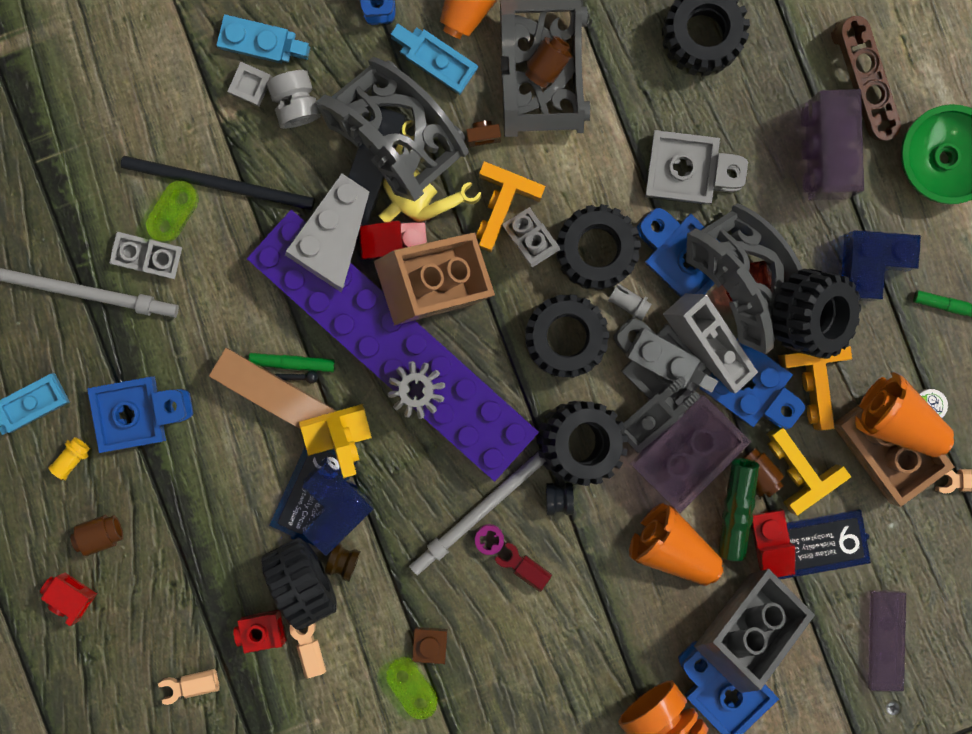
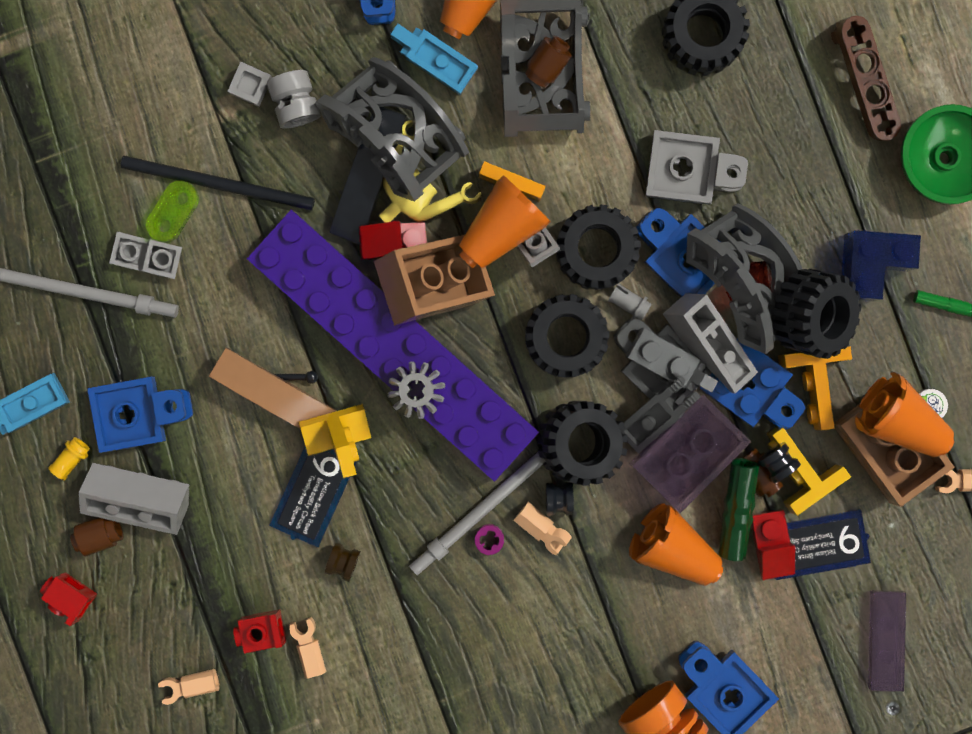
(134, 498): none -> light grey brick
(260, 40): dark azure hinge -> none
(292, 362): green piece -> none
(298, 584): black tyre -> none
(331, 233): light grey wing -> none
(341, 507): clear blue brick -> none
(413, 688): clear neon green plate -> none
(429, 645): reddish brown plate -> none
(483, 134): reddish brown plate -> none
(501, 225): none -> orange cone
(525, 568): dark red bar -> none
(542, 528): none -> light nougat bar
(754, 631): dark grey brick -> none
(779, 462): none -> black wheel
(833, 145): clear purple brick -> none

